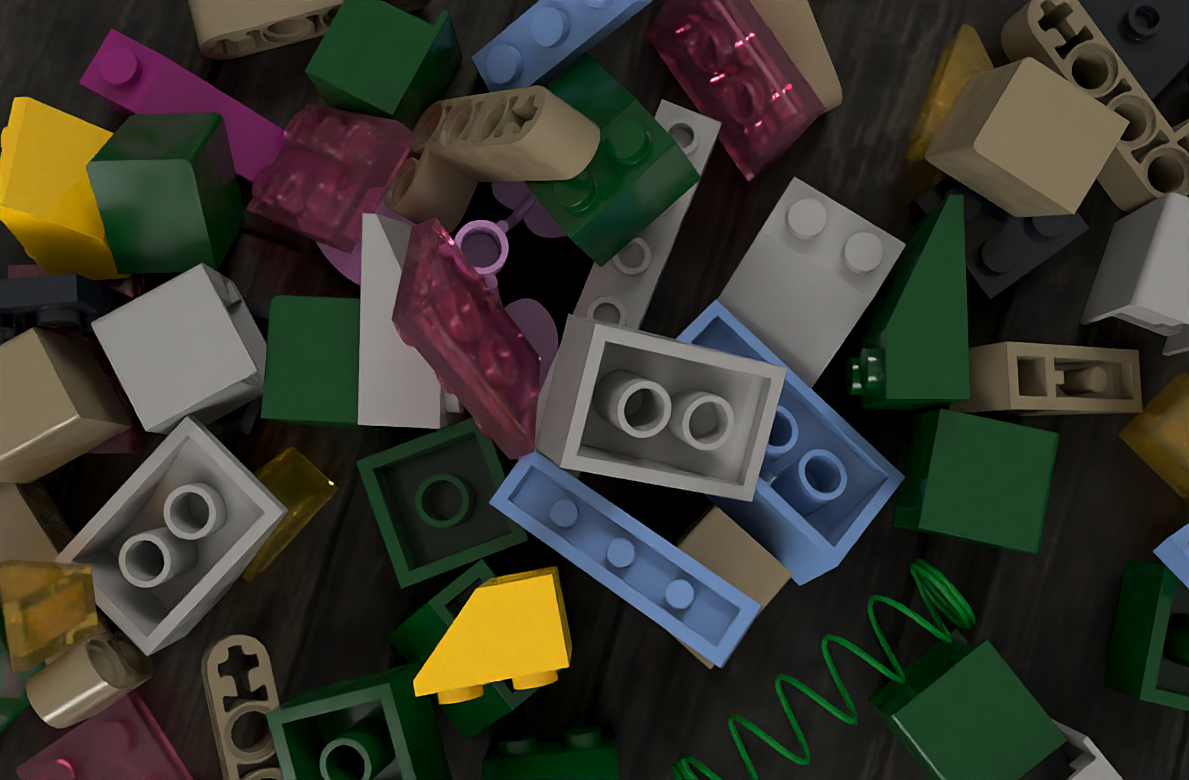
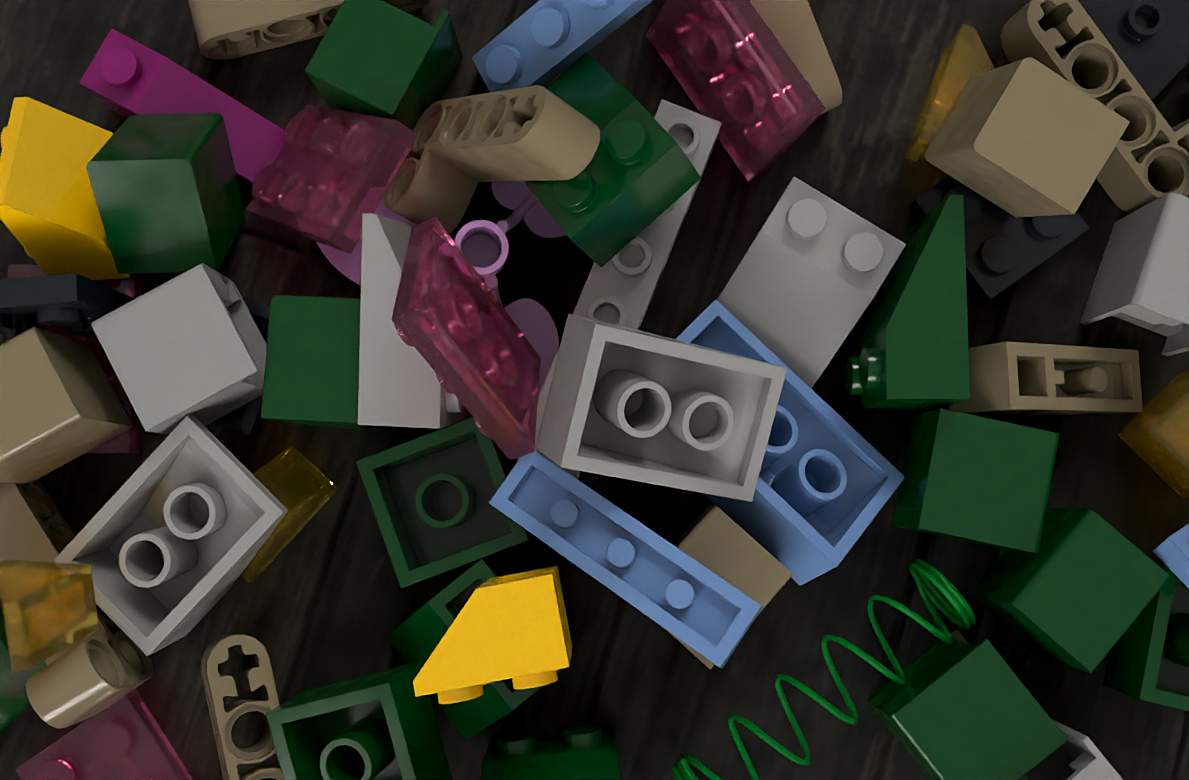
(1076, 592): none -> dark green piece

